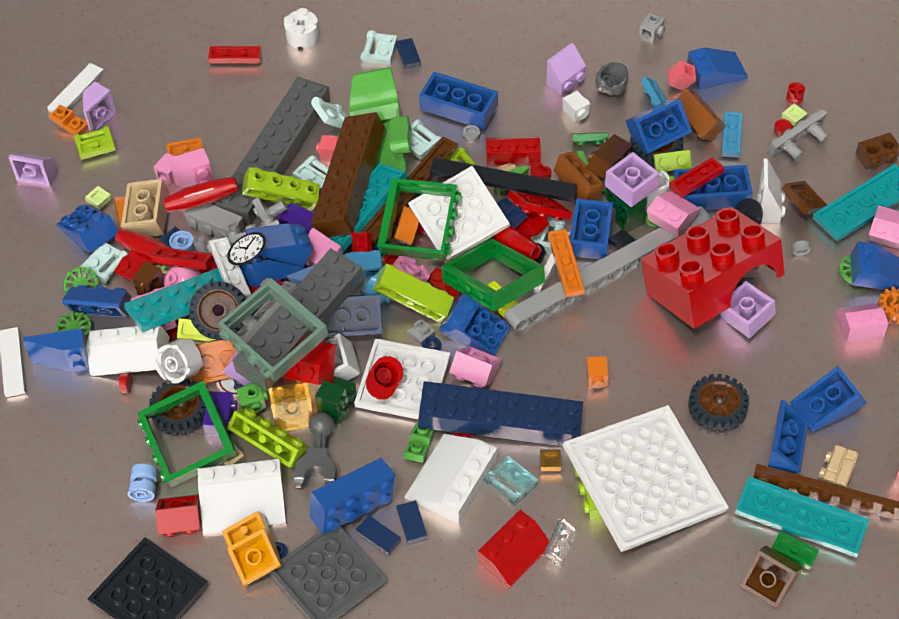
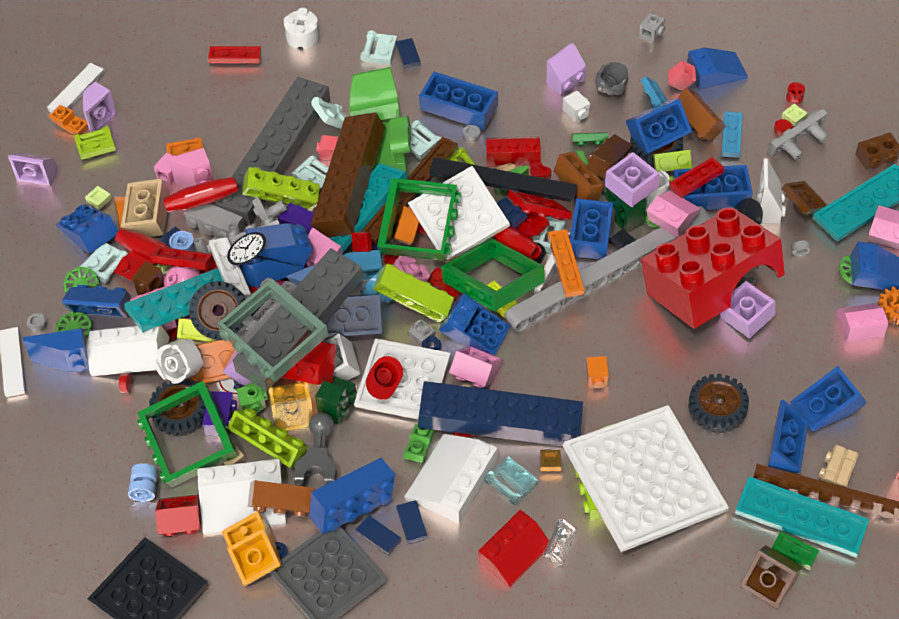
(36, 322): none -> light grey tile
(280, 498): none -> dark orange brick

